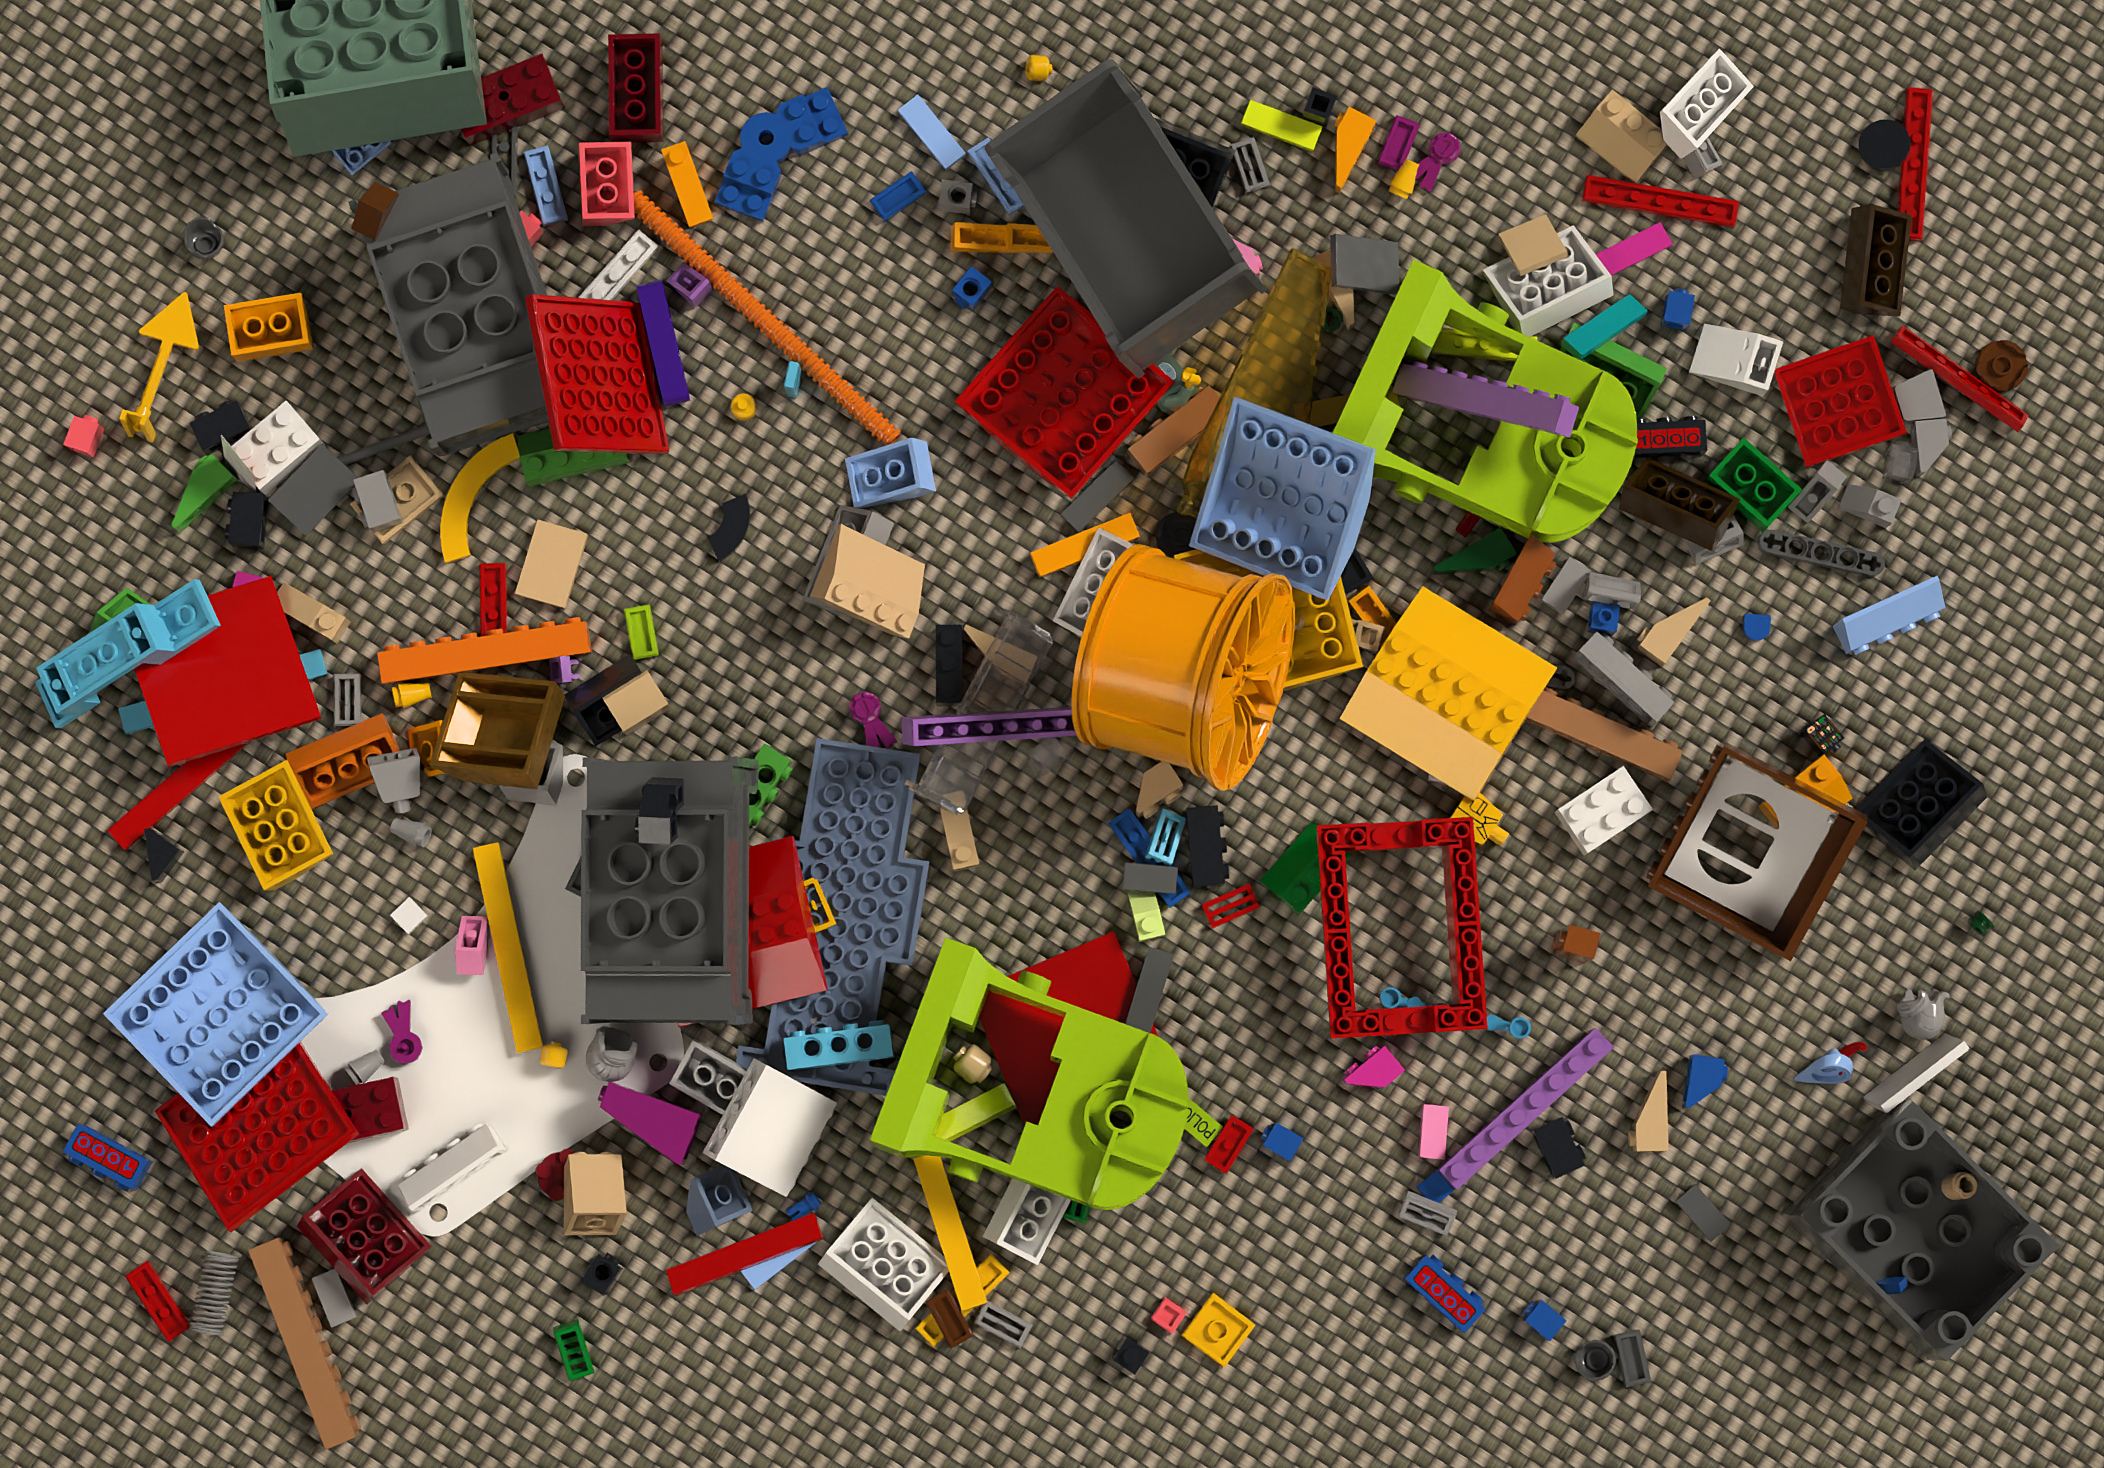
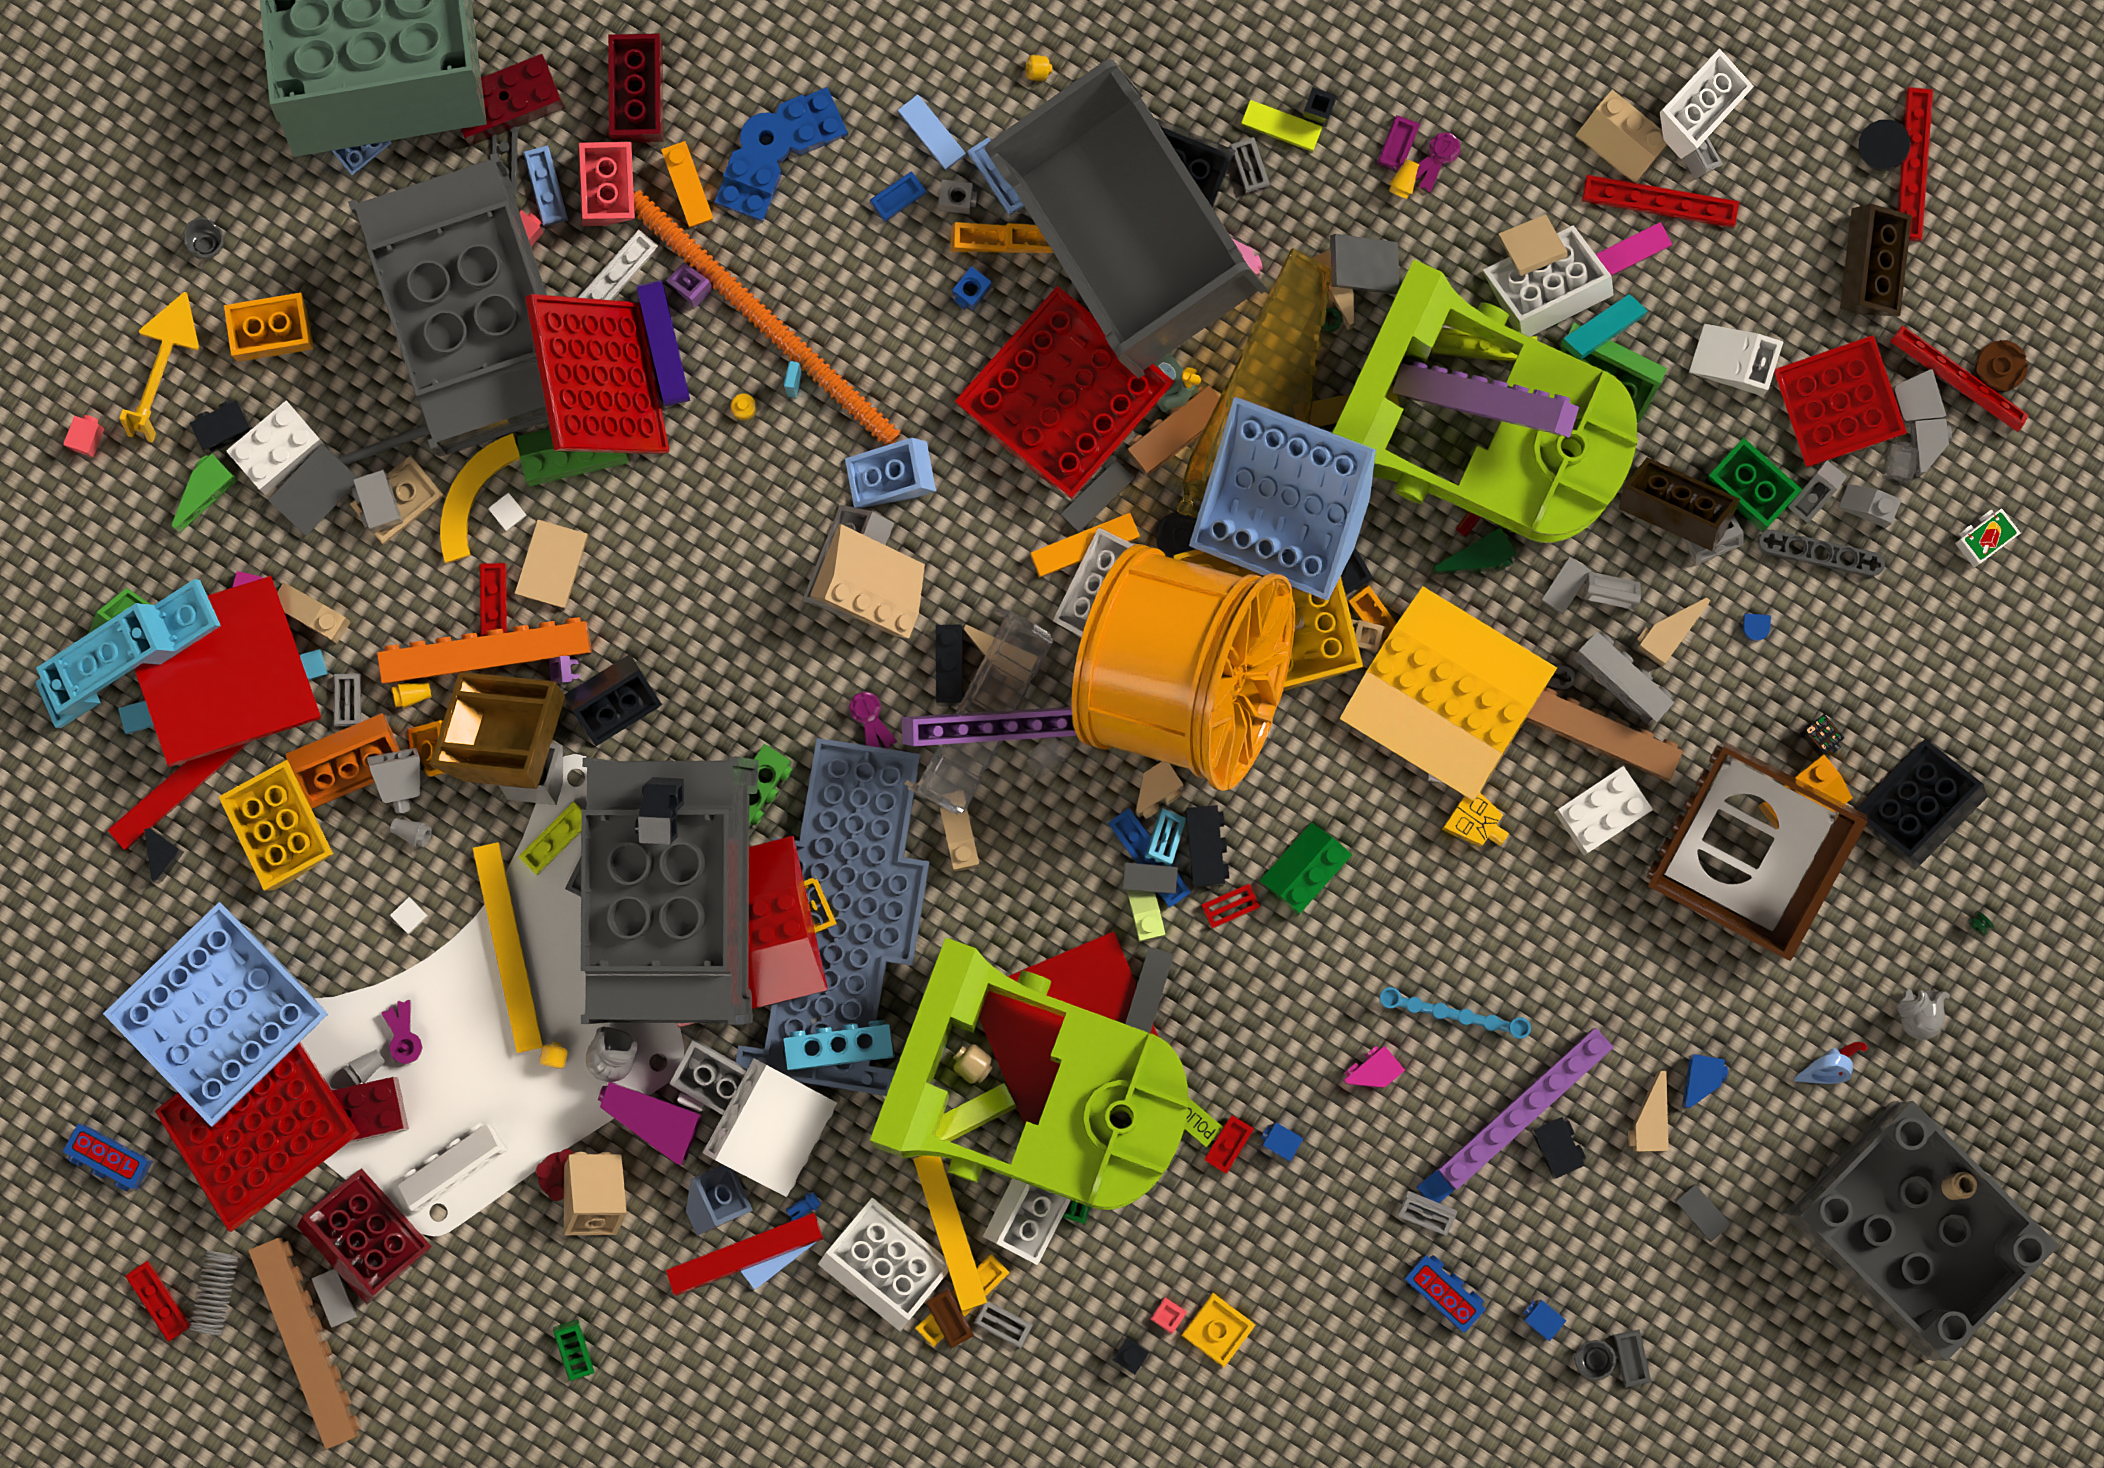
(236, 464): white sticker -> none
(247, 520): black brick -> none
(374, 210): reddish brown slope -> none
(472, 945): bright pink slope -> none
(507, 512): none -> white slope
(553, 839): none -> neon yellow tile
(592, 1279): black brick -> none
(636, 703): tan slope -> none
(641, 632): lime tile -> none
(691, 1102): none -> white tile
(733, 527): black tile -> none
(1350, 138): light orange slope -> none
(1433, 1132): bright pink slope -> none
(1463, 927): red slope -> none
(1523, 581): dark orange slope -> none
(1575, 944): dark orange brick -> none
(1603, 618): blue brick -> none
(1671, 437): brick -> none
(1677, 309): blue brick -> none
(1890, 615): light blue slope -> none
(1892, 1285): blue tile -> none
(1916, 1073): white tile -> none
(1986, 538): none -> brick

